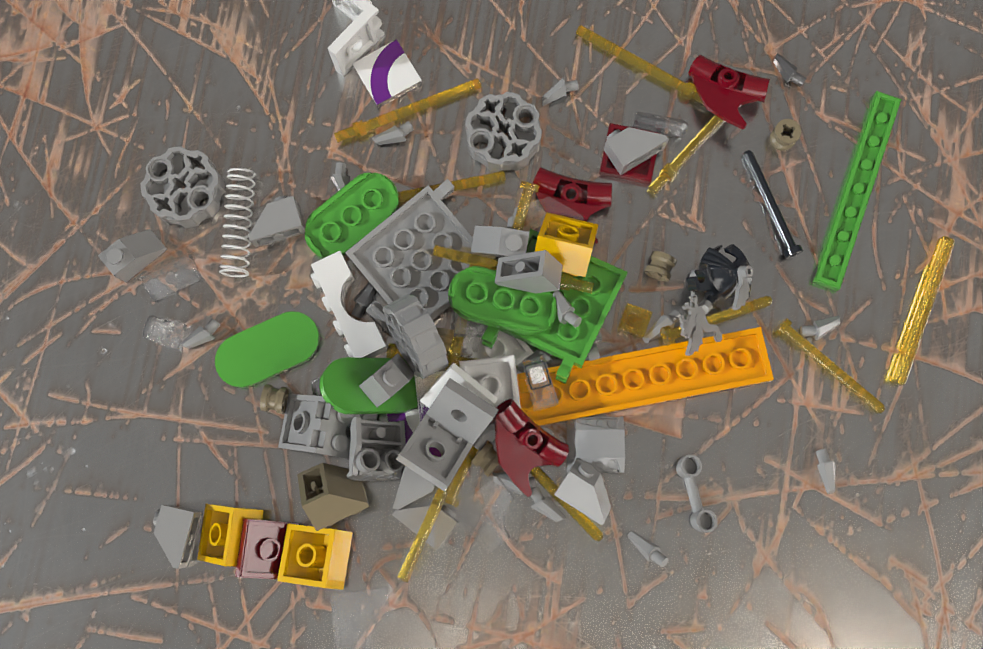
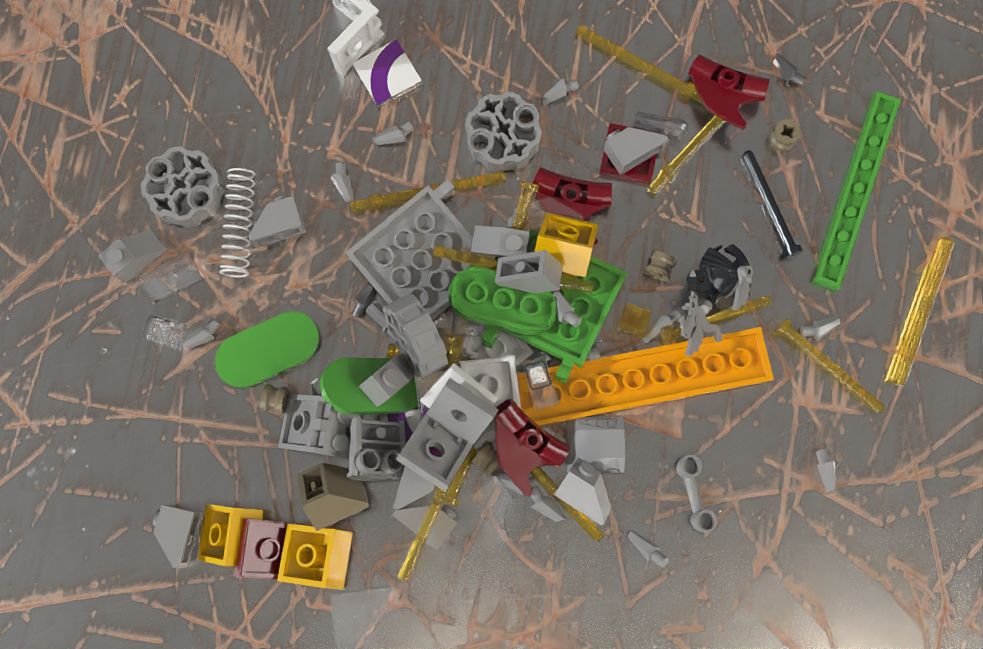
(335, 278): white arch -> none
(351, 214): bright green tile -> none
(361, 128): clear yellow bar -> none

